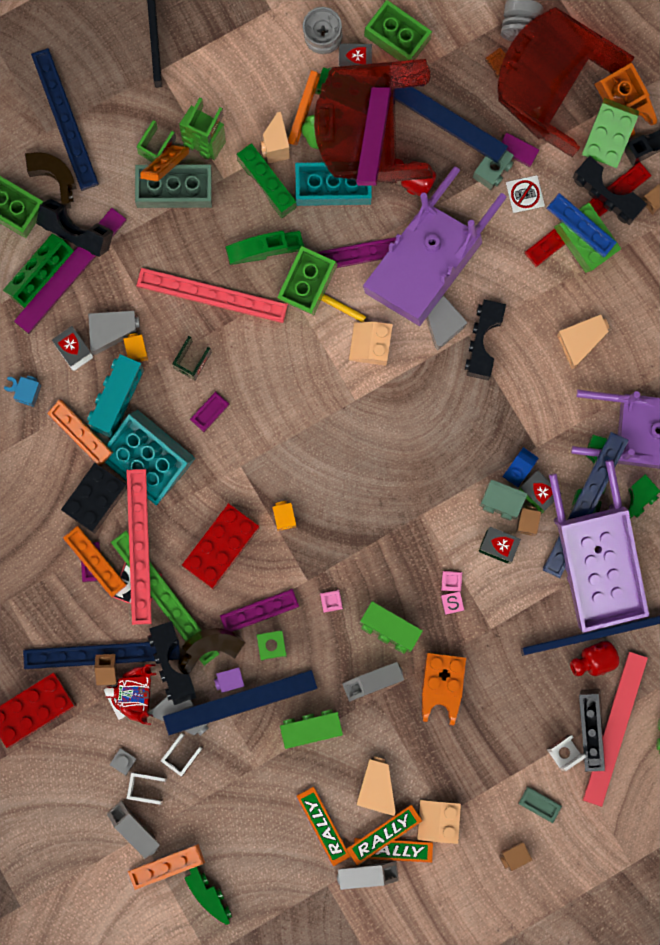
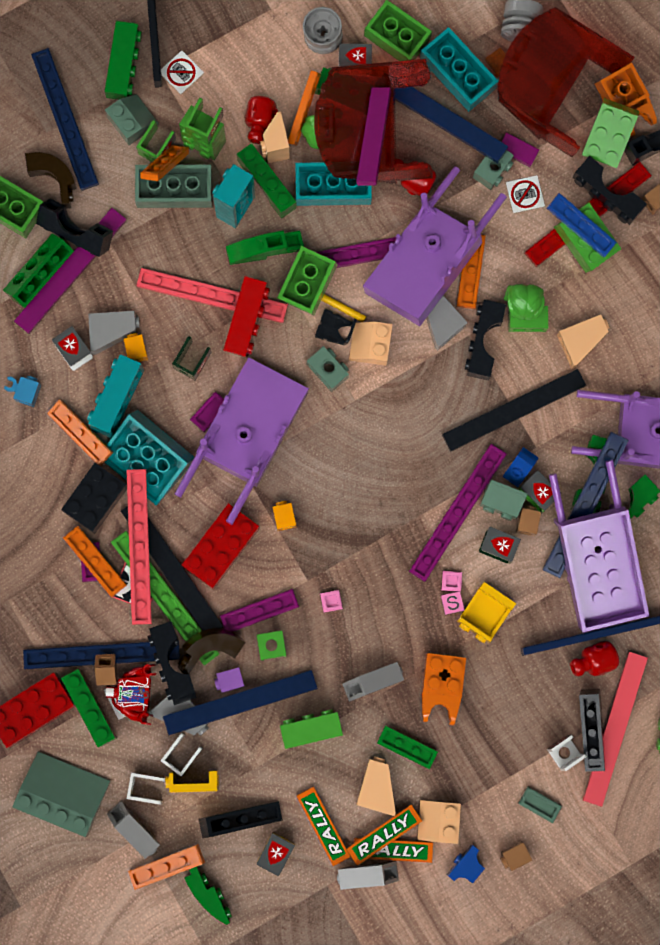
(61, 794): none -> sand green slope
(89, 708): none -> green brick
(122, 60): none -> green brick
(123, 761): light grey plate -> none
(130, 118): none -> sand green slope
(179, 579): none -> black tile
(181, 72): none -> sticker
(213, 785): none -> yellow panel
(233, 195): none -> teal brick
(240, 819): none -> black slope
(246, 316): none -> red brick
(258, 116): none -> red piece
(262, 408): none -> medium lavender piece
(275, 854): none -> dark grey piece
(329, 328): none -> black piece
(329, 379): none -> sand green brick
(390, 628): bright green brick -> none
(407, 747): none -> green plate
(457, 513): none -> magenta tile
(459, 69): none -> teal brick
(466, 865): none -> blue brick
(470, 279): none -> orange tile
(485, 613): none -> yellow panel
(513, 410): none -> black tile
(525, 301): none -> bright green hair
(534, 325): none -> bright green brick

